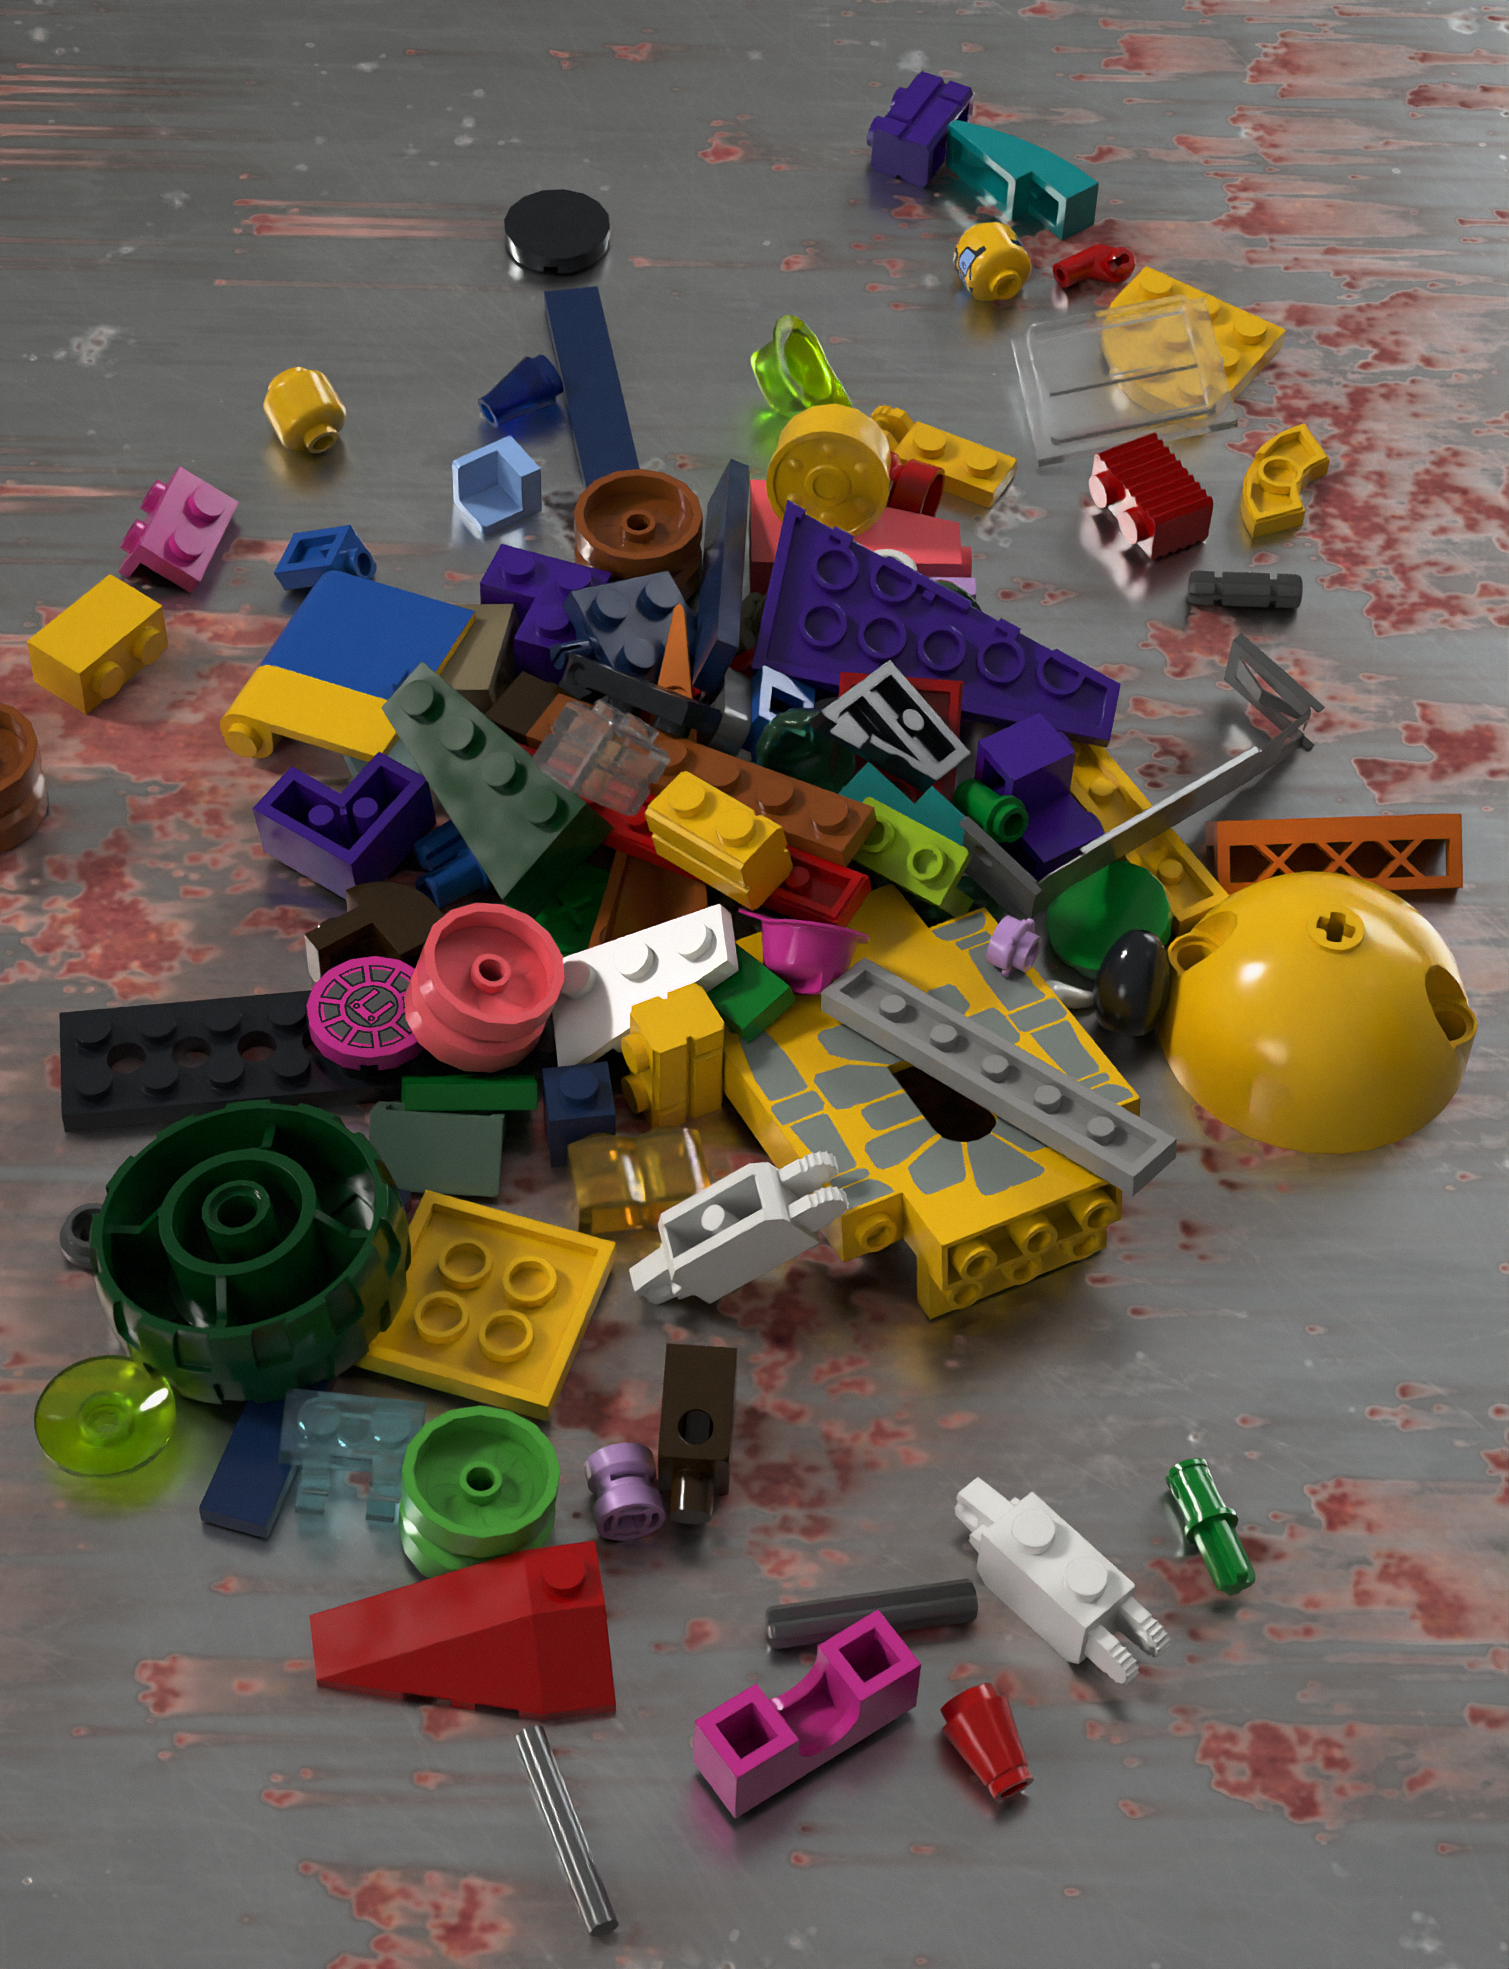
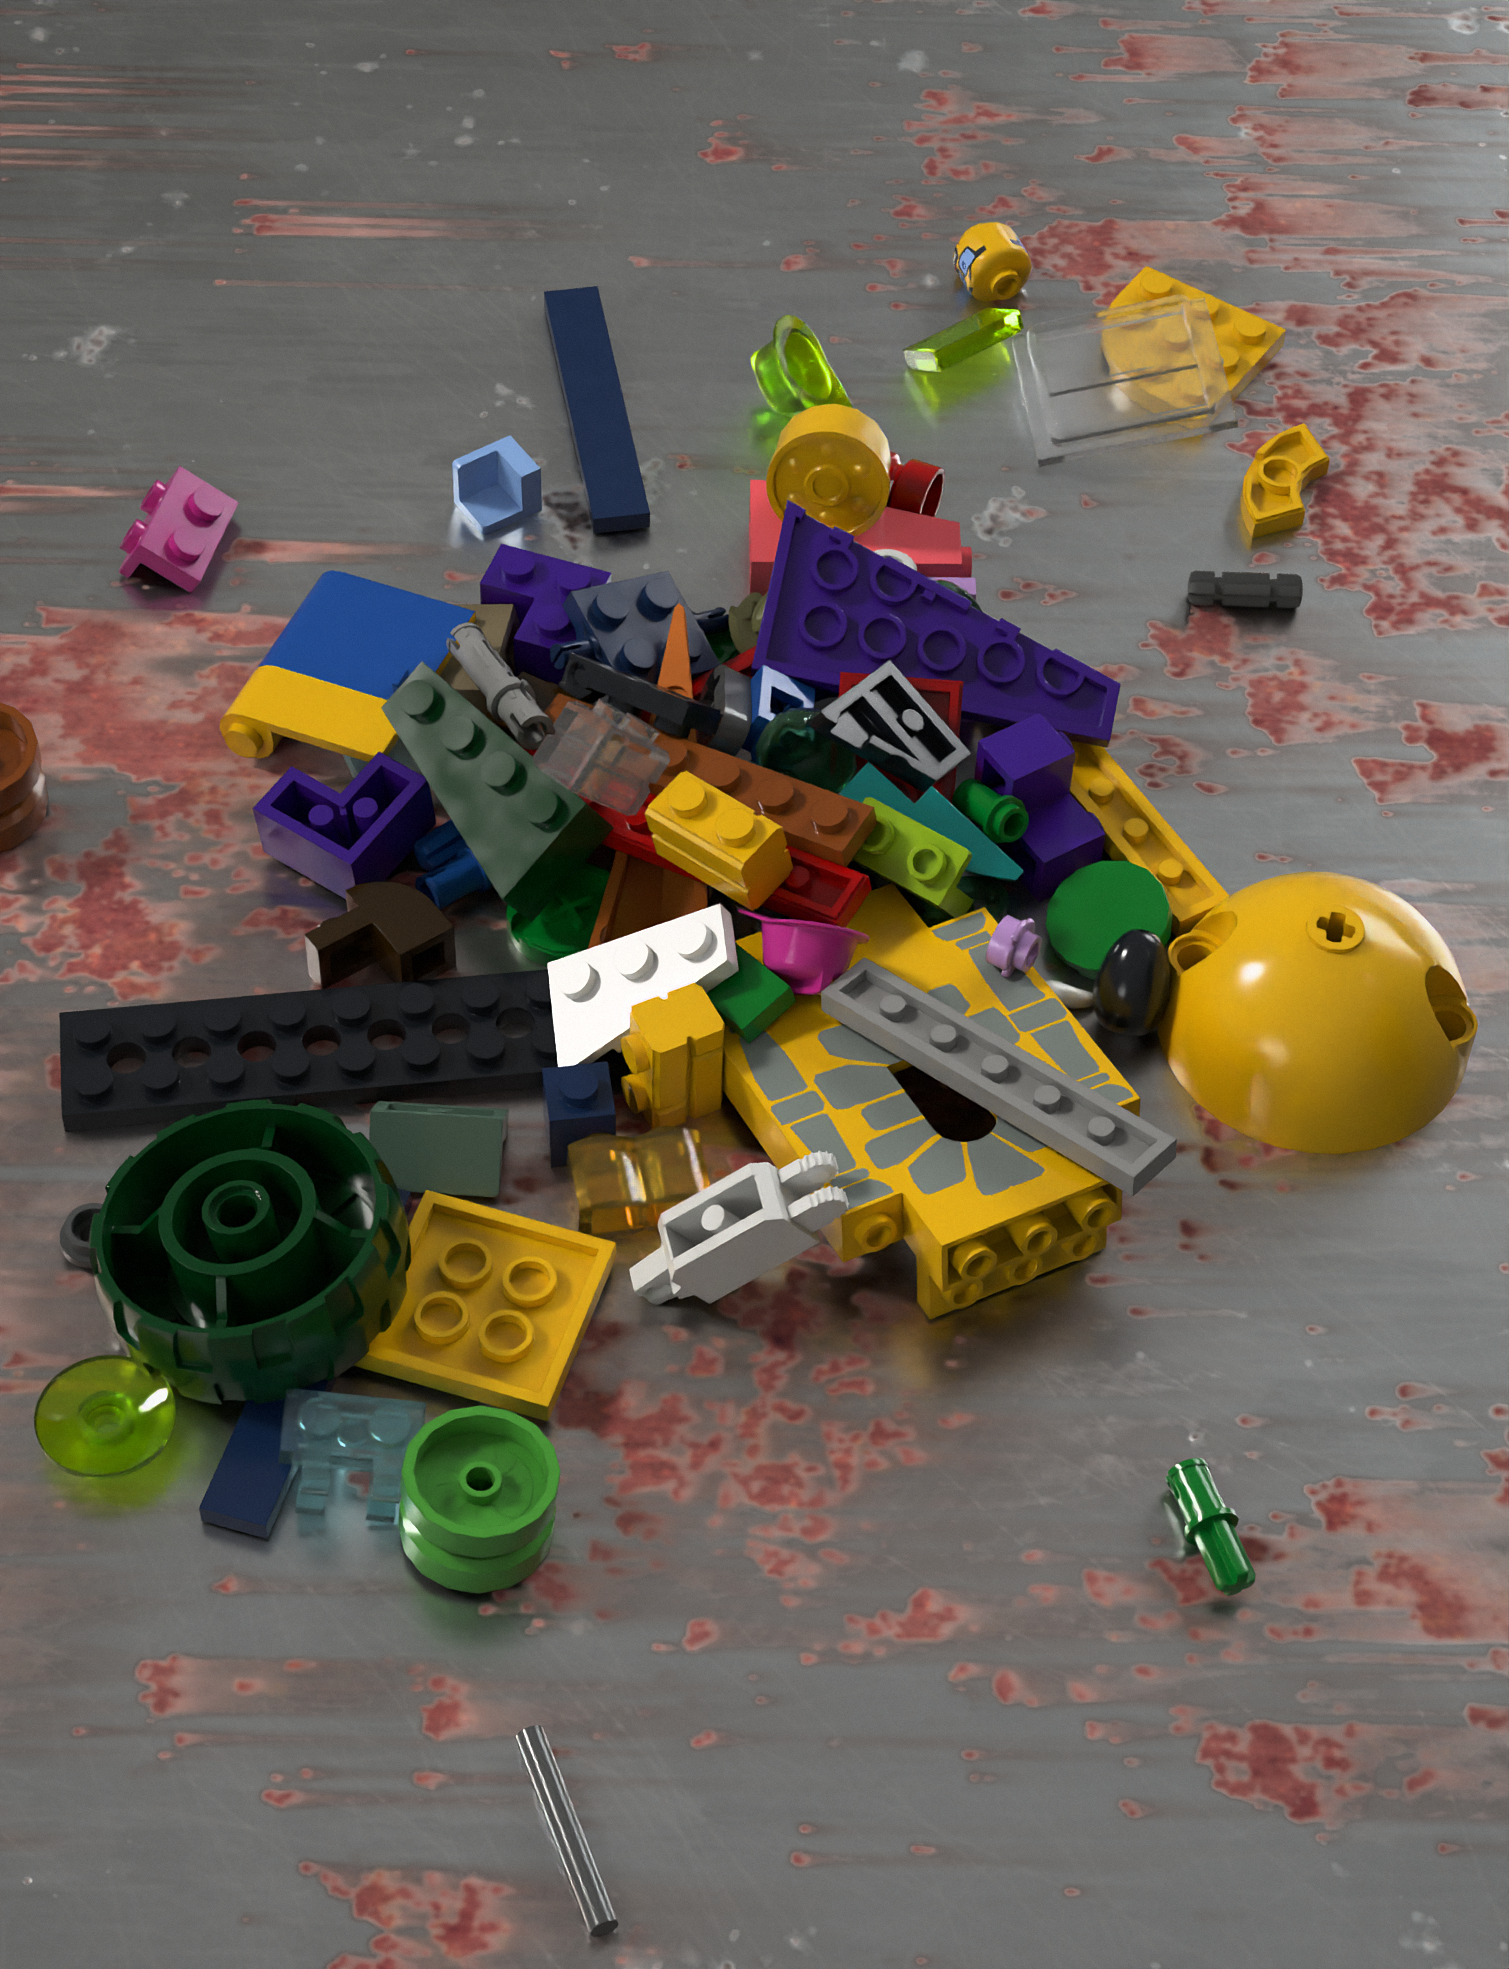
(98, 644): yellow brick -> none
(304, 409): yellow head -> none
(321, 551): blue bracket -> none
(360, 1014): tile -> none
(468, 1092): green tile -> none
(484, 987): coral wheel -> none
(493, 1634): red wedge -> none
(506, 695): none -> light grey pin
(525, 389): clear blue cone -> none
(557, 230): black tile -> none
(626, 1498): lavender wheel -> none
(640, 527): dark orange wheel -> none
(696, 1428): dark brown torso -> none
(722, 578): dark blue tile -> none
(763, 1745): dark pink arch -> none
(902, 1607): dark grey axle -> none
(915, 130): dark purple brick -> none
(963, 339): none -> clear neon green tile
(970, 468): yellow hinge -> none
(988, 1739): red cone -> none
(1022, 178): teal slope -> none
(1023, 898): dark grey piece -> none
(1057, 1581): white hinge -> none
(1095, 263): red arm -> none
(1151, 496): red brick -> none
(1342, 829): orange fence -> none

